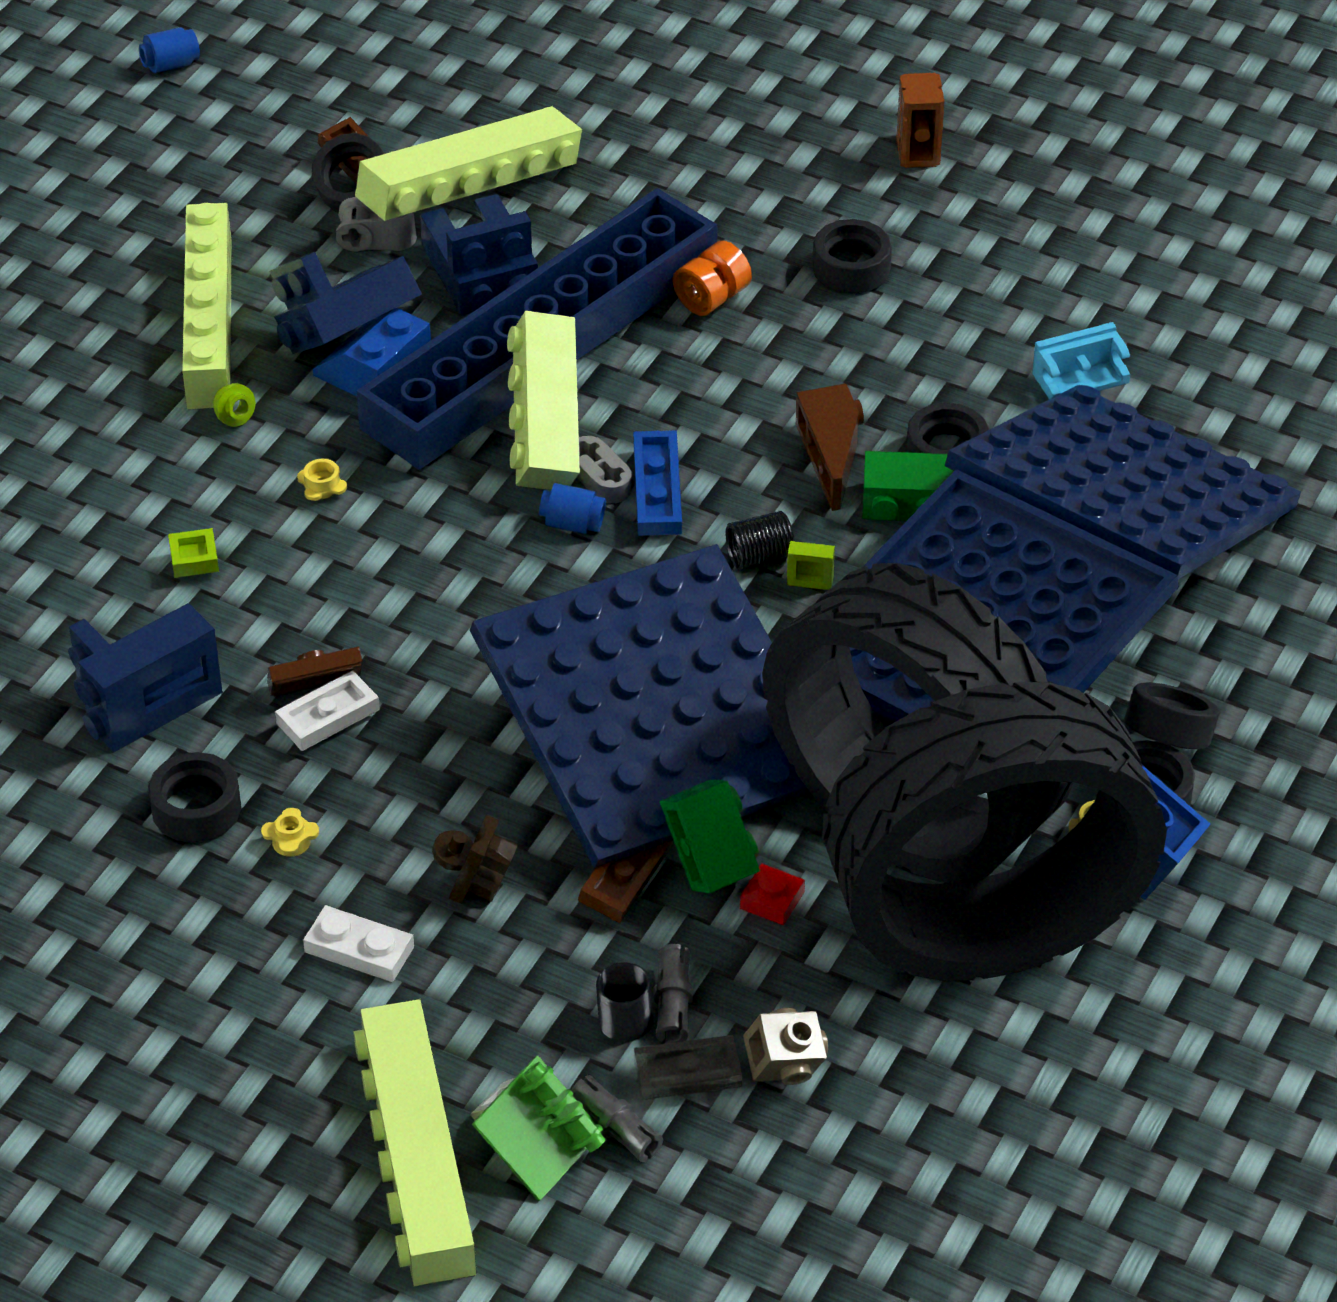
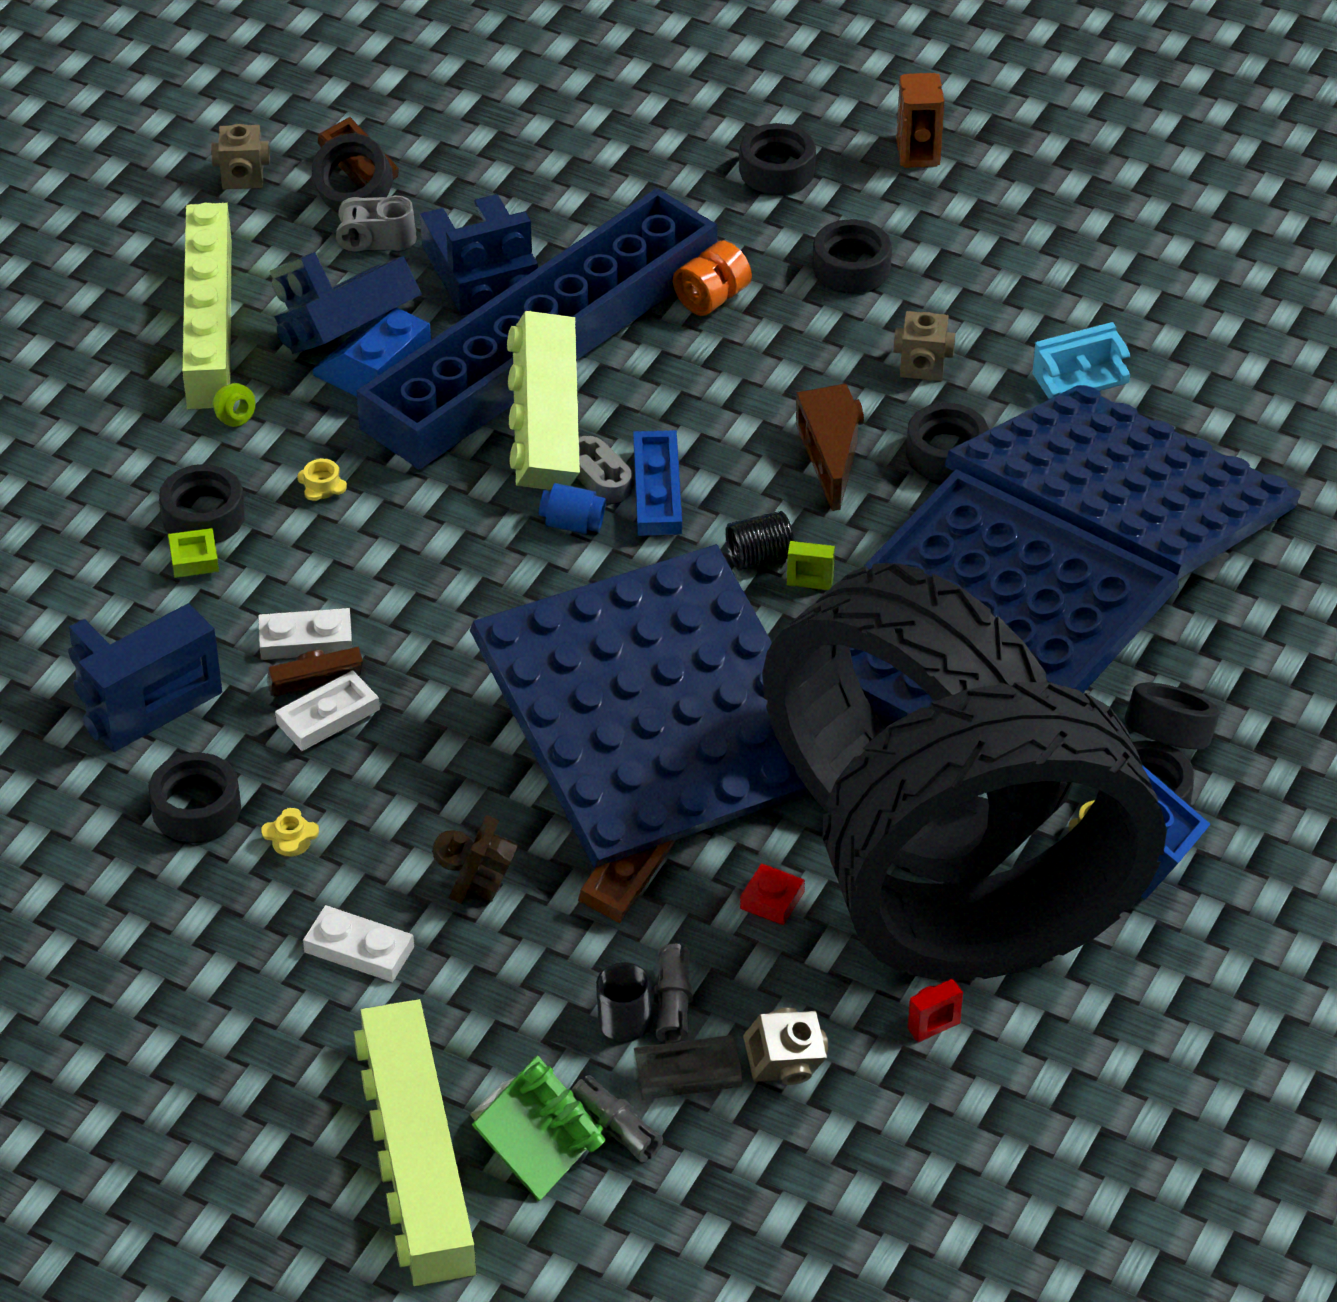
(169, 49): blue brick -> none
(202, 481): none -> black tyre
(240, 156): none -> dark tan brick
(300, 632): none -> white plate
(467, 163): yellowish green brick -> none
(711, 835): green brick -> none
(777, 139): none -> black tyre
(900, 483): green brick -> none
(924, 336): none -> dark tan brick
(934, 1010): none -> red plate

